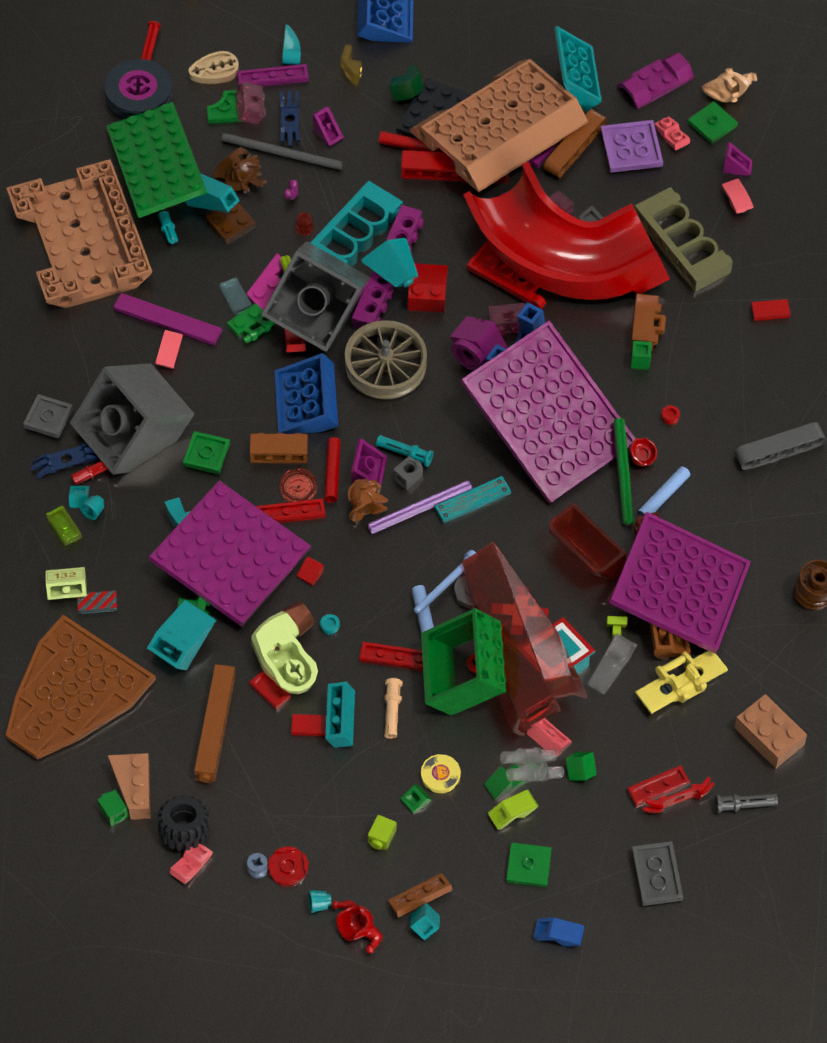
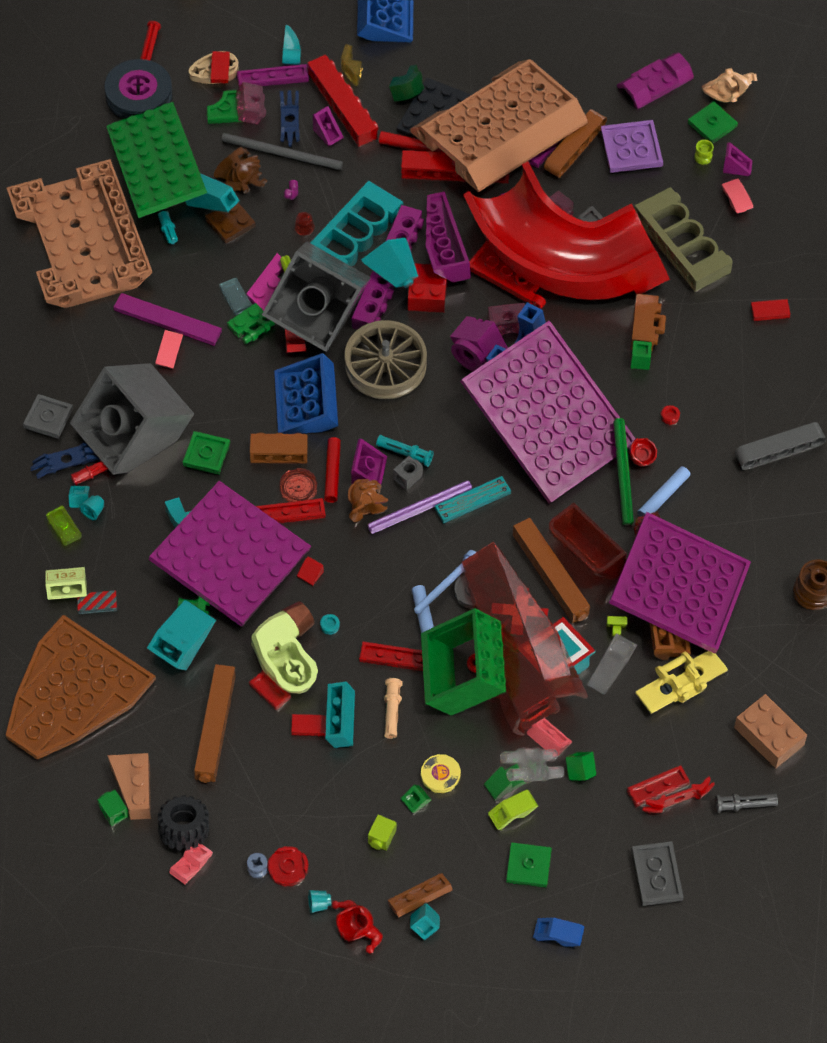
(220, 67): none -> red tile
(342, 100): none -> red brick
(444, 241): none -> magenta wedge
(551, 570): none -> dark orange brick
(578, 69): teal slope -> none
(671, 133): coral slope -> none
(704, 152): none -> lime wheel

